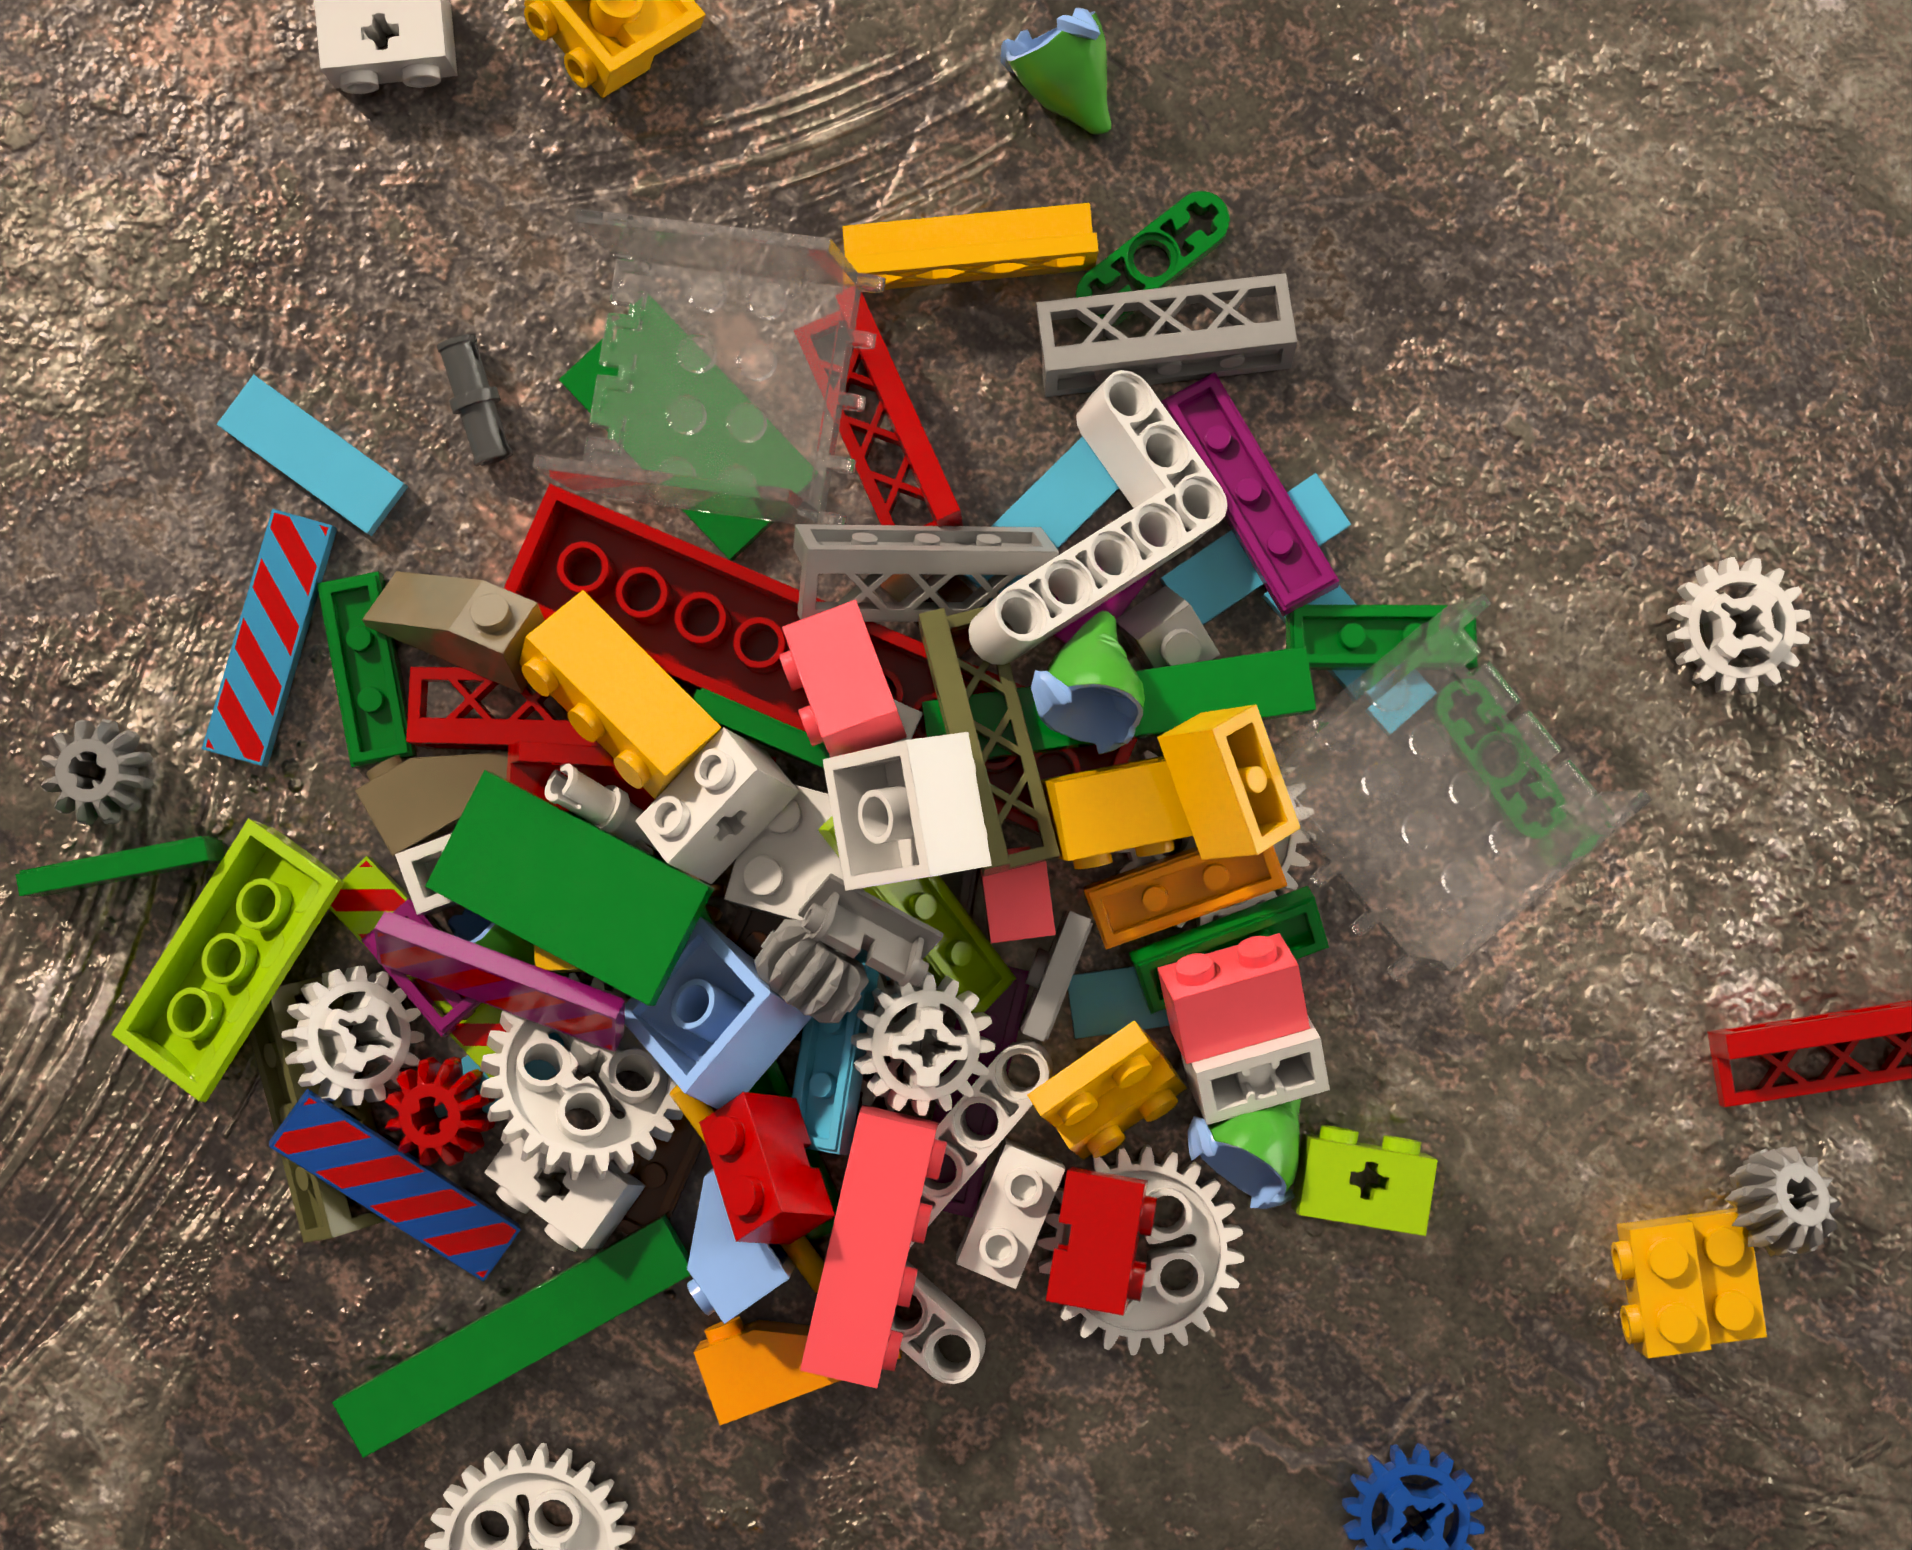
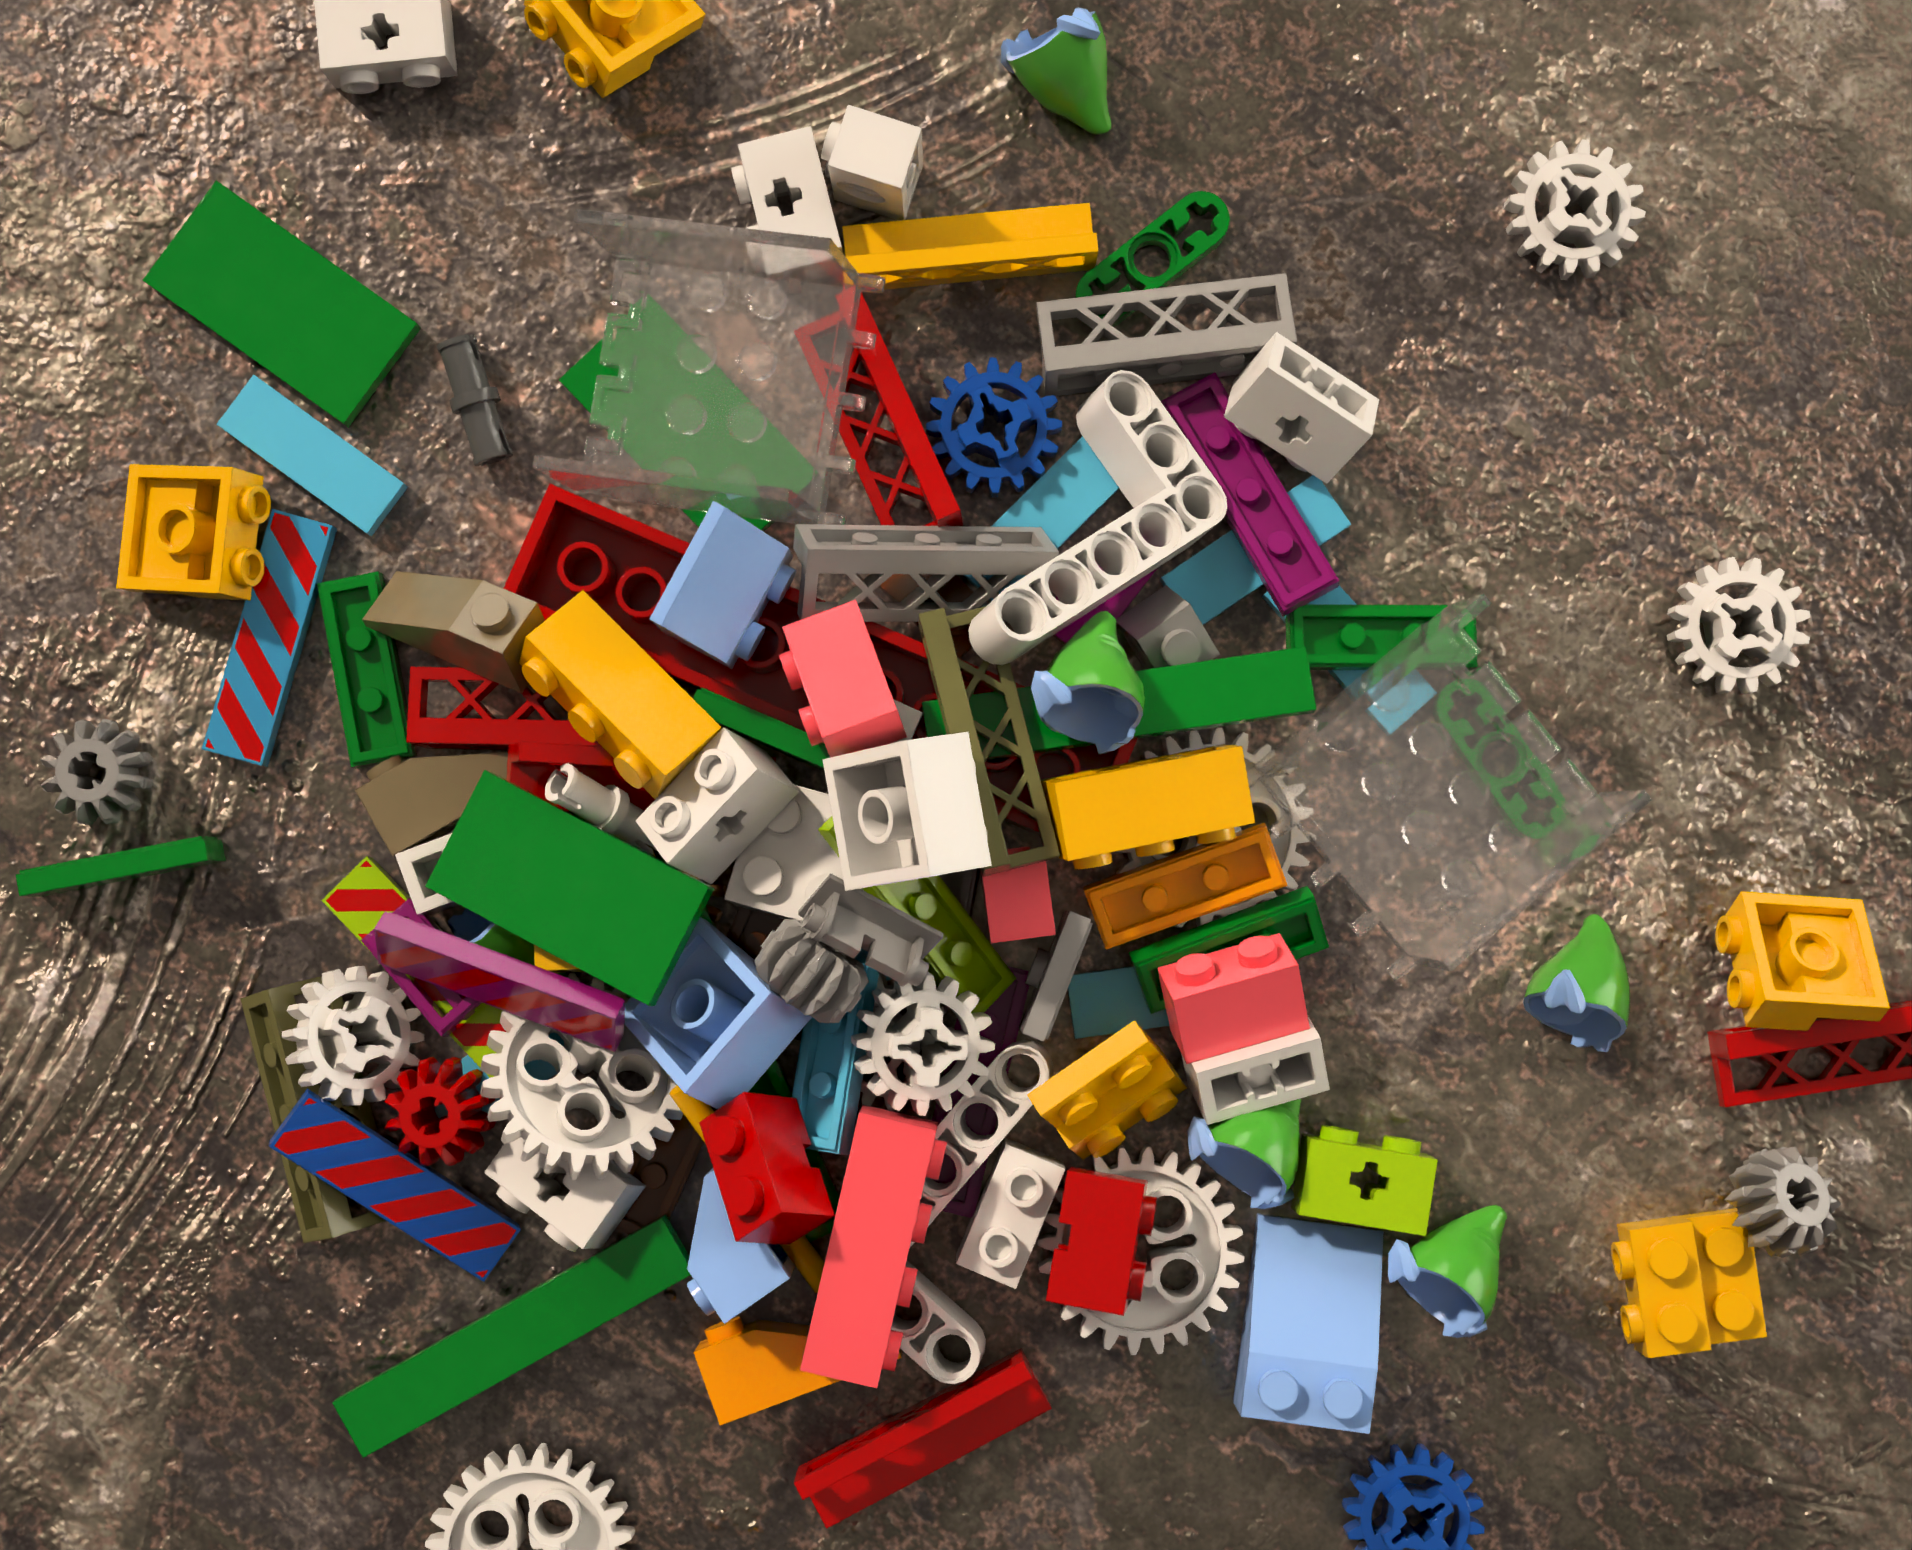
(192, 531): none -> yellow plate
(228, 958): lime slope -> none
(282, 303): none -> green tile
(724, 587): none -> light blue slope
(783, 167): none -> white brick
(873, 162): none -> white brick
(922, 1438): none -> red fence
(1019, 415): none -> blue gear
(1229, 782): yellow brick -> none
(1301, 408): none -> white brick
(1311, 1324): none -> light blue slope
(1454, 1270): none -> hat
(1583, 988): none -> hat
(1586, 230): none -> white gear
(1800, 960): none -> yellow plate

